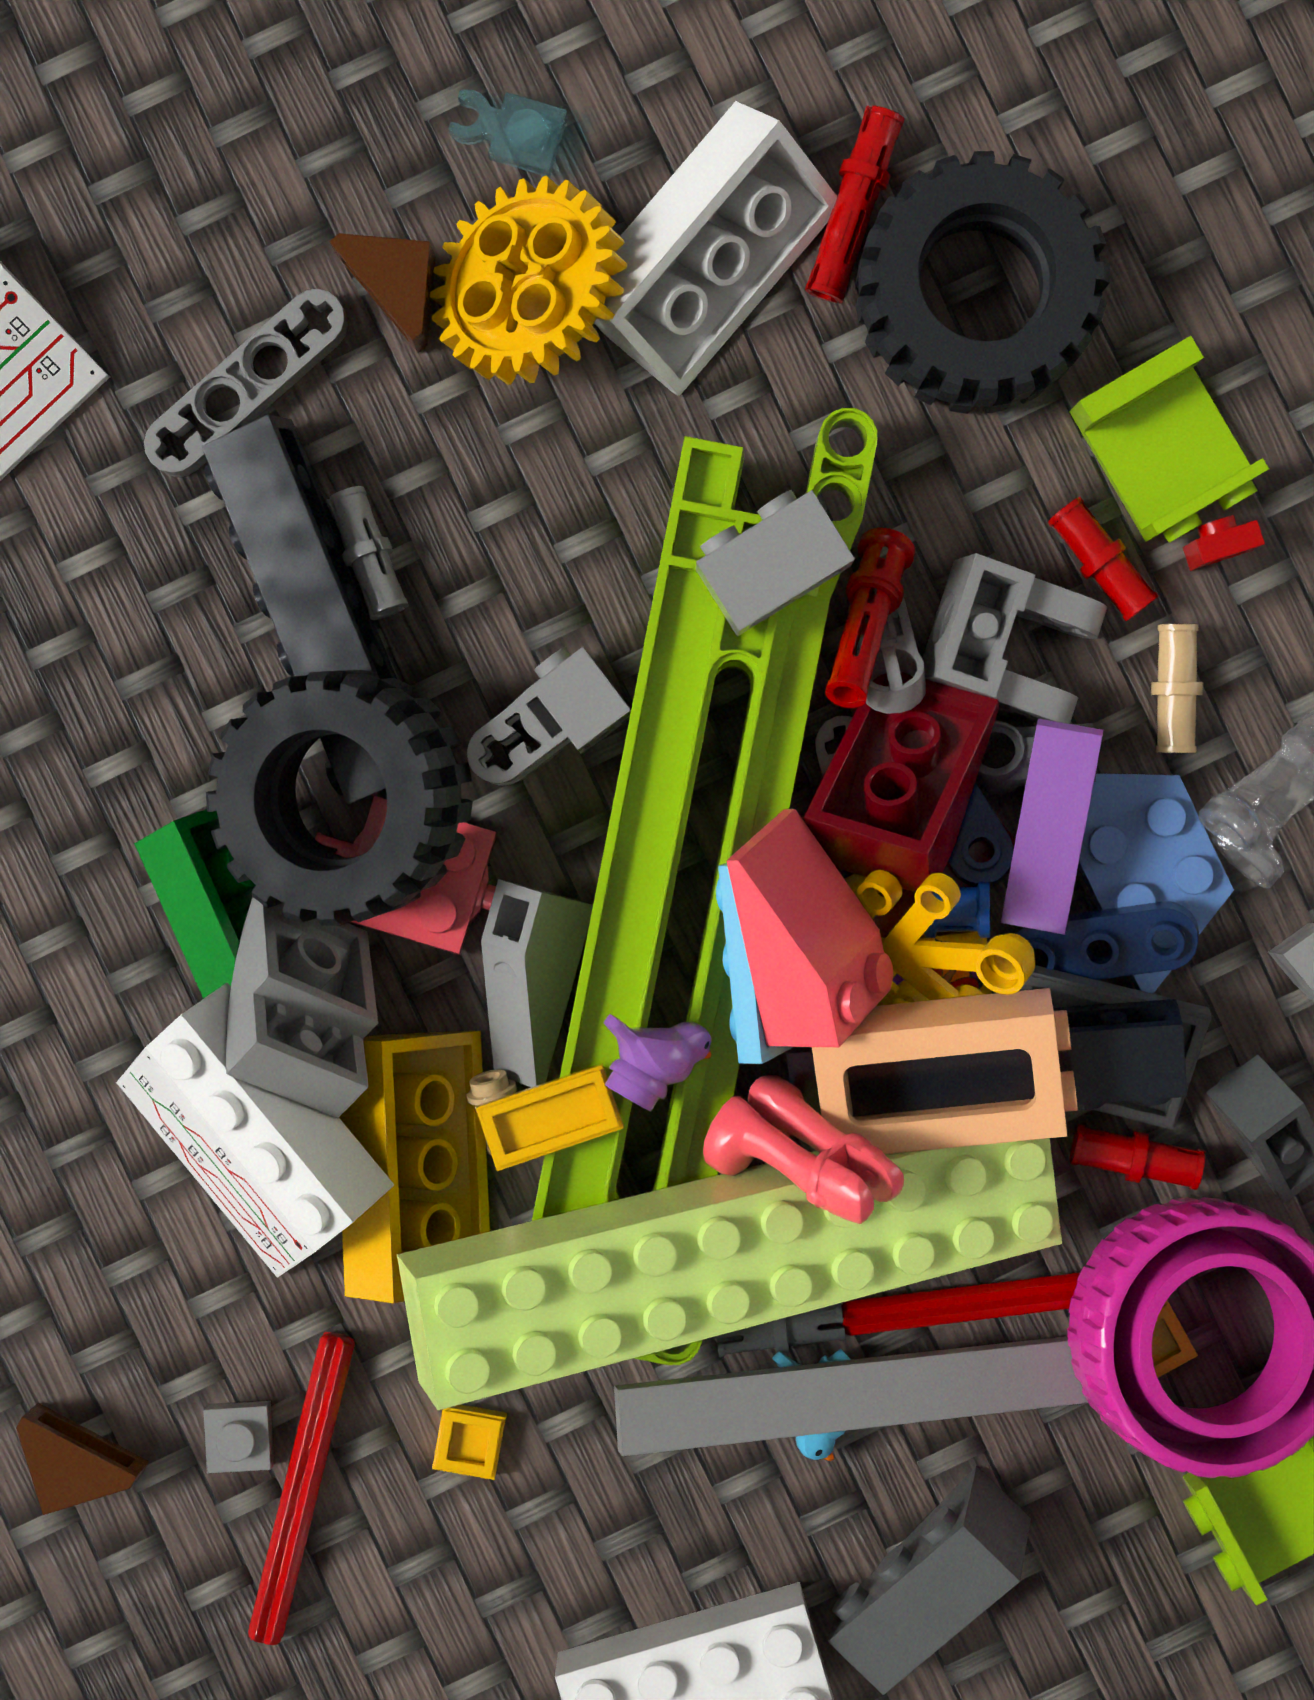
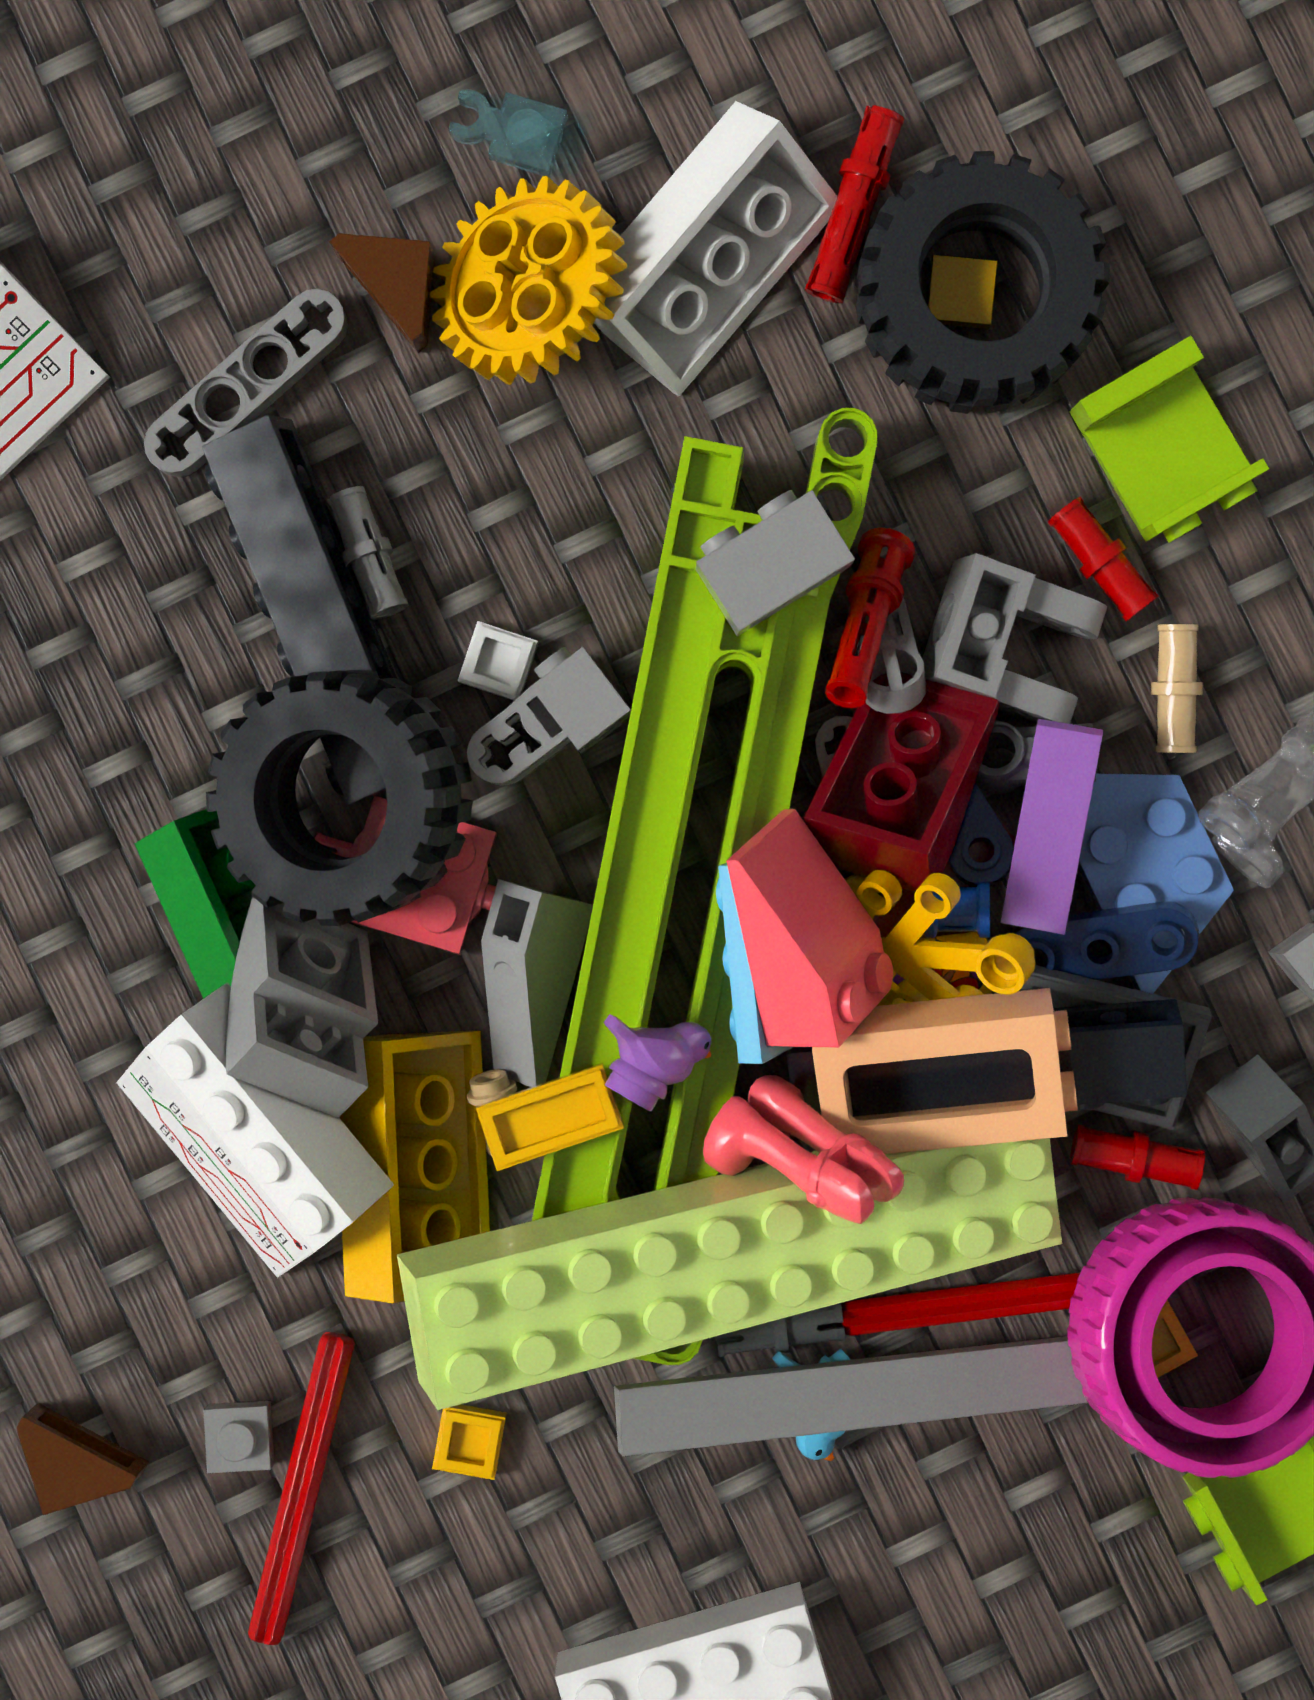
(498, 661): none -> white tile
(932, 1582): dark grey wedge -> none
(962, 291): none -> yellow tile
(1222, 541): red plate -> none

